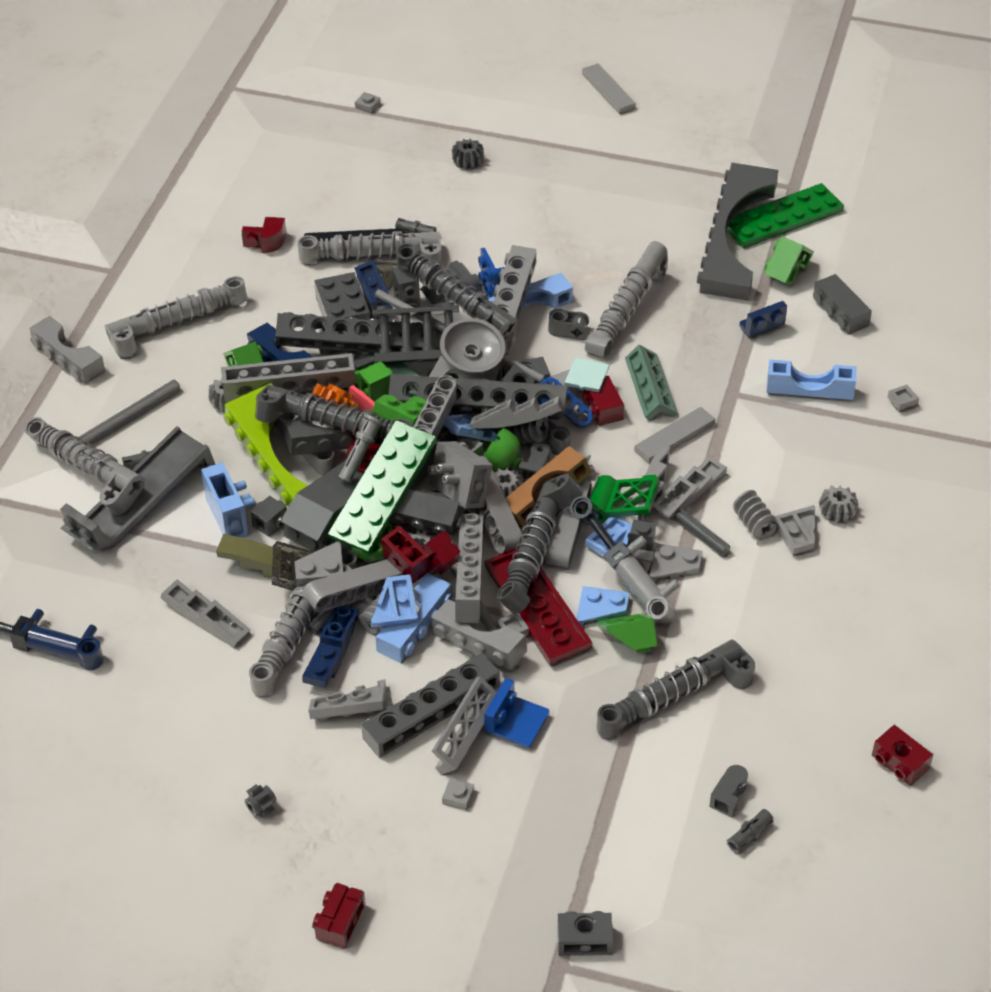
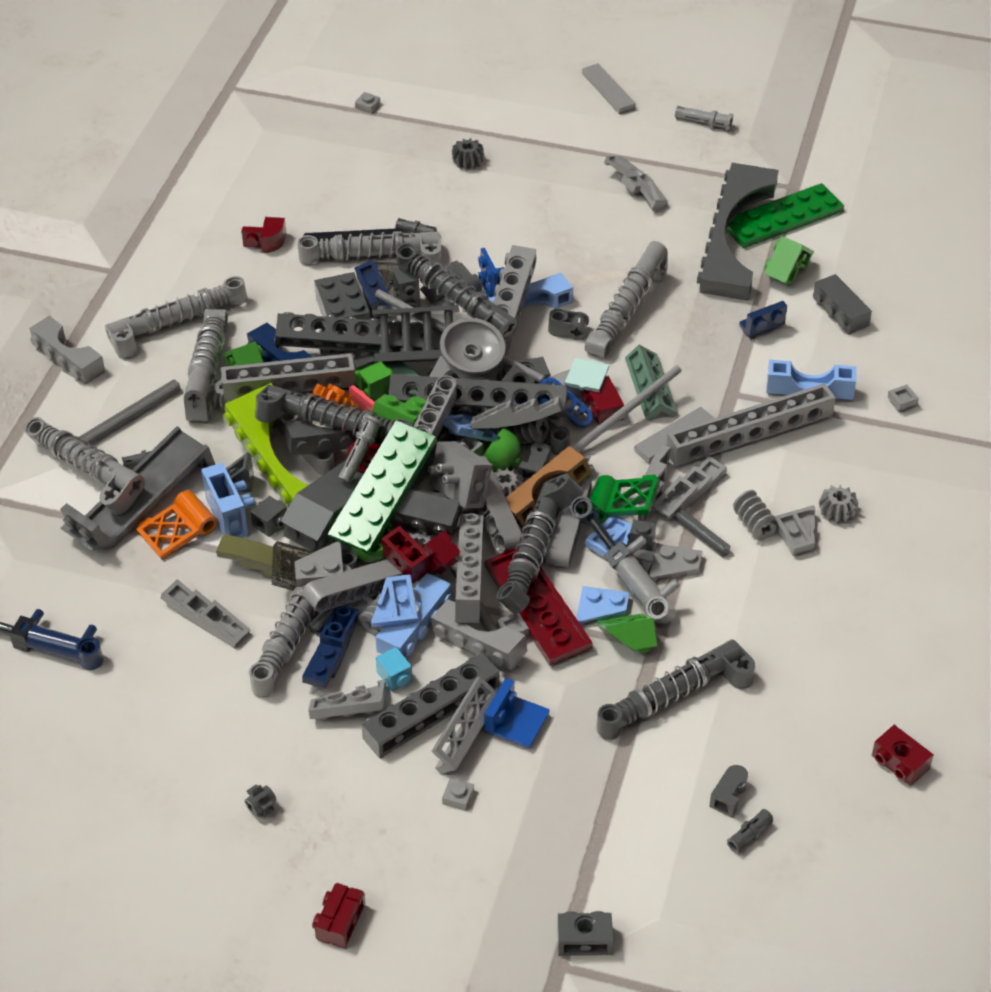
(188, 510): none -> orange piece
(204, 367): none -> light grey piece
(242, 470): none -> dark grey slope
(394, 669): none -> medium azure brick
(603, 427): none -> light grey piece
(637, 181): none -> light grey plate
(712, 118): none -> light grey pin
(750, 424): none -> light grey brick

